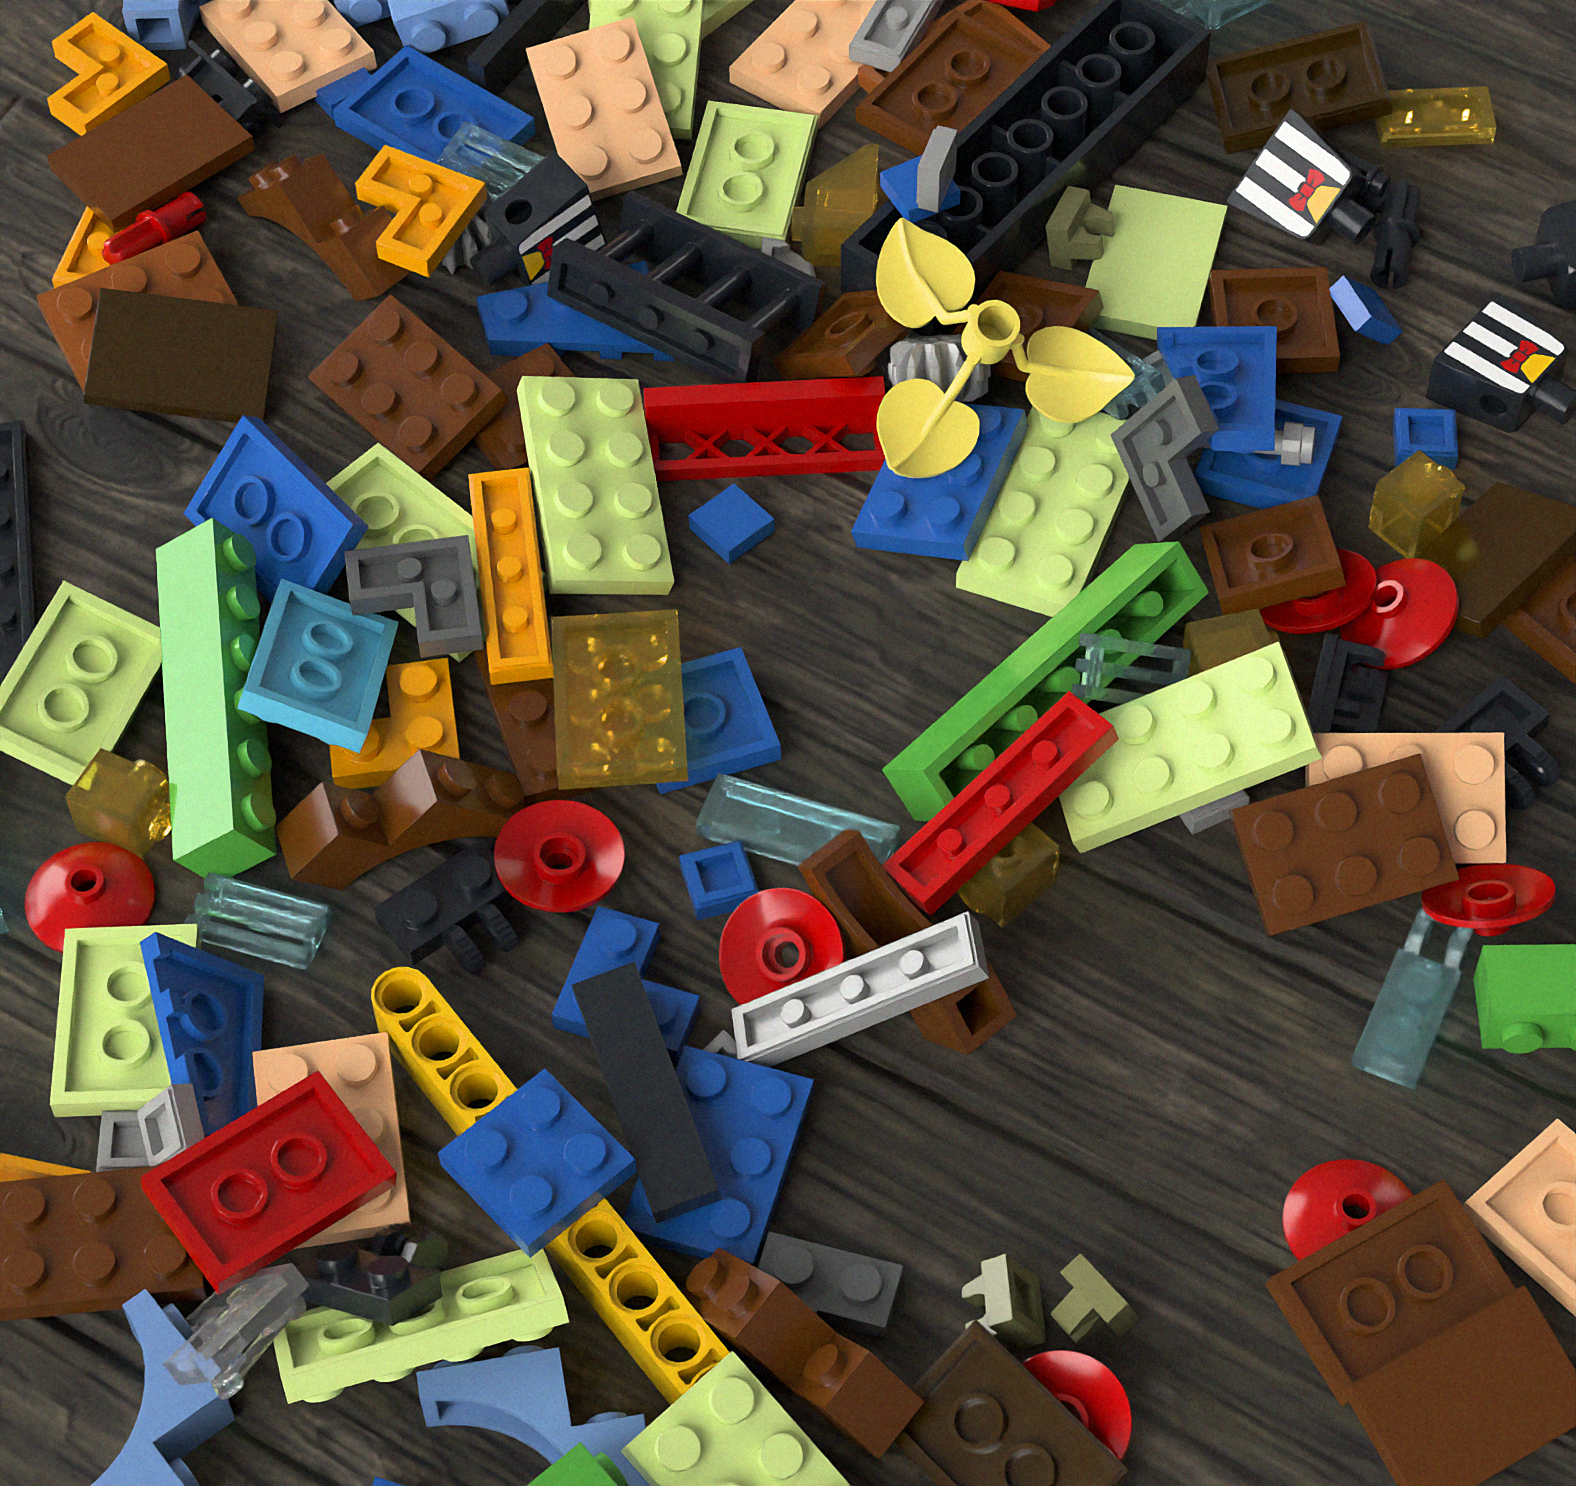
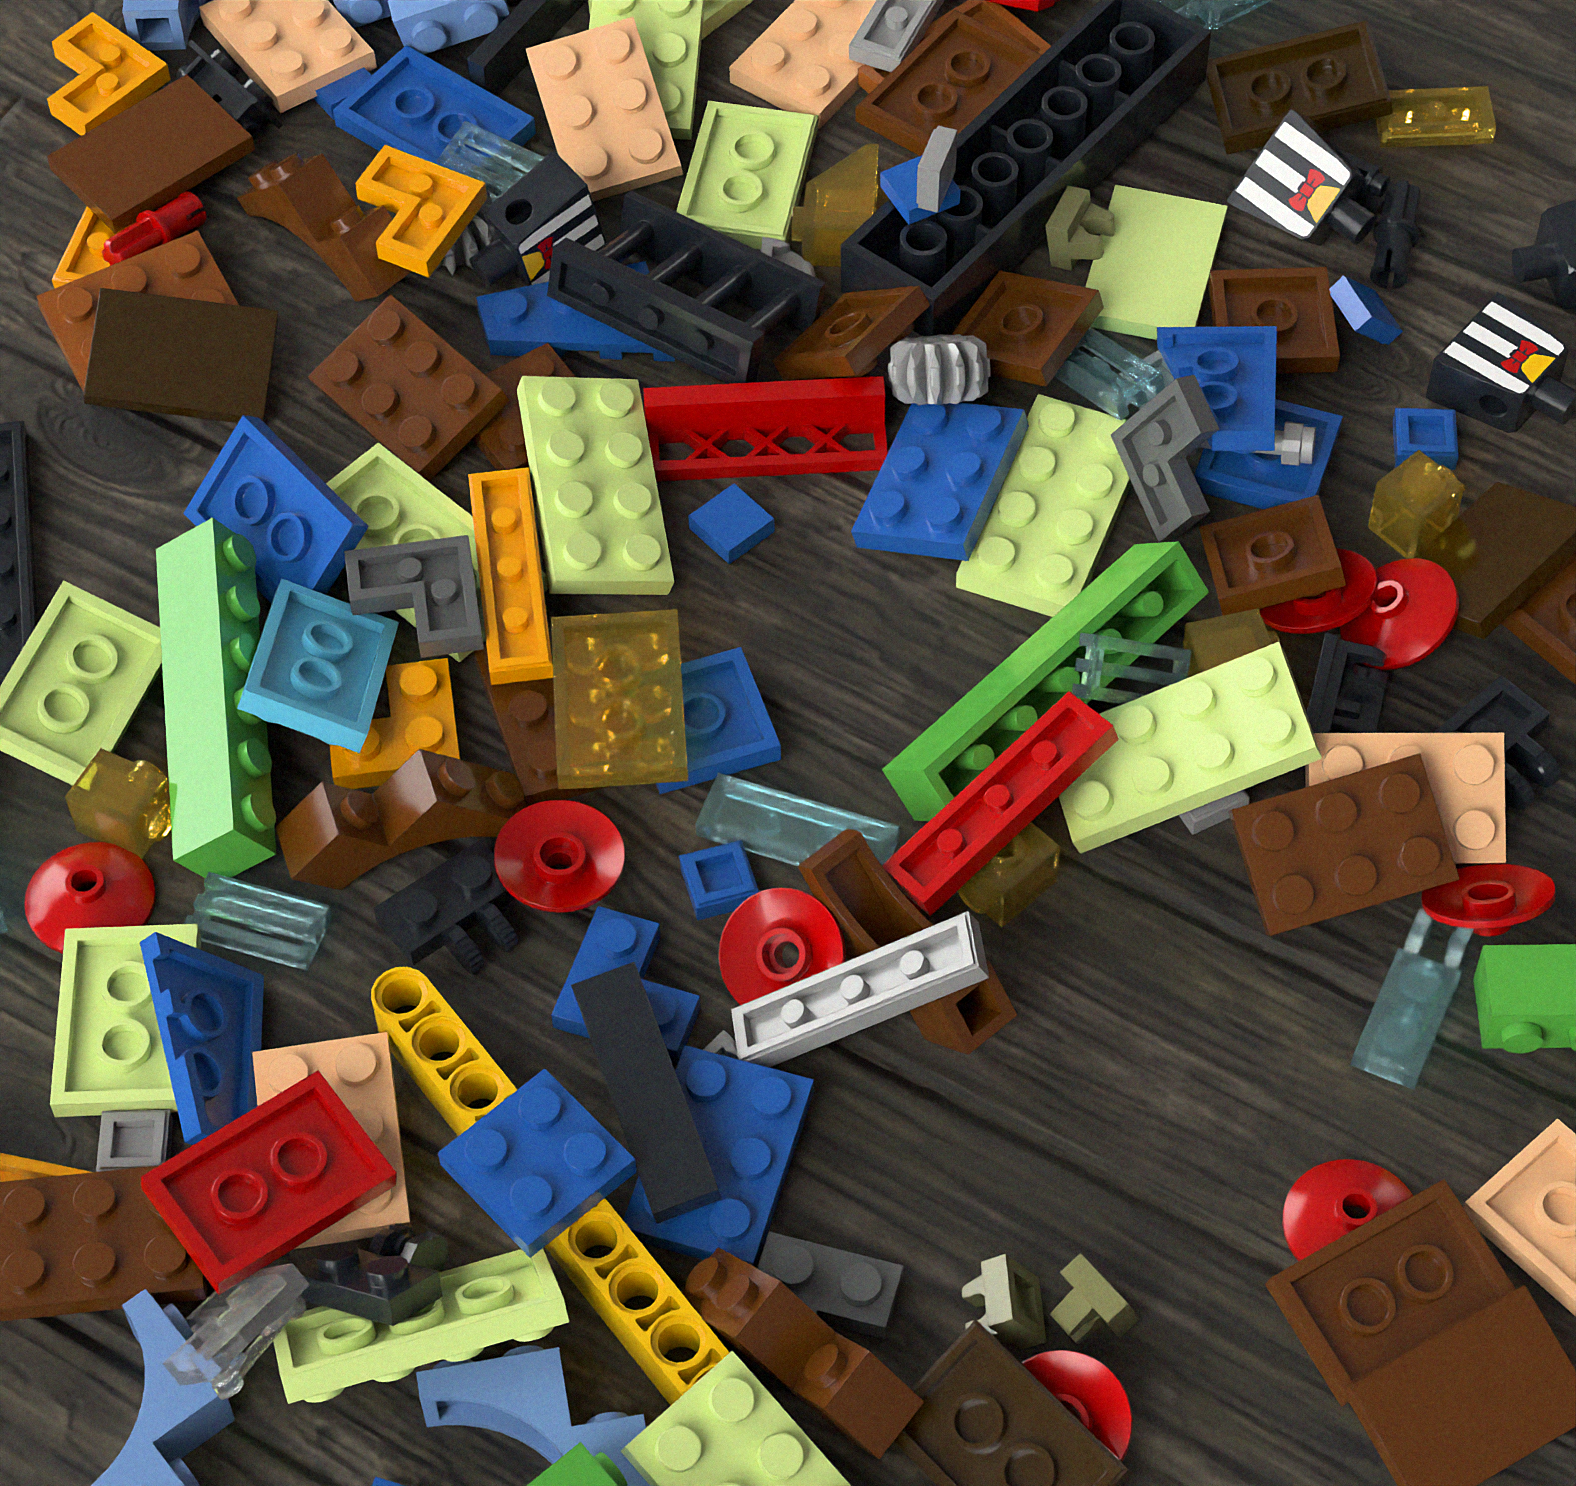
(170, 1123): light grey tile -> none
(928, 430): light yellow plant -> none

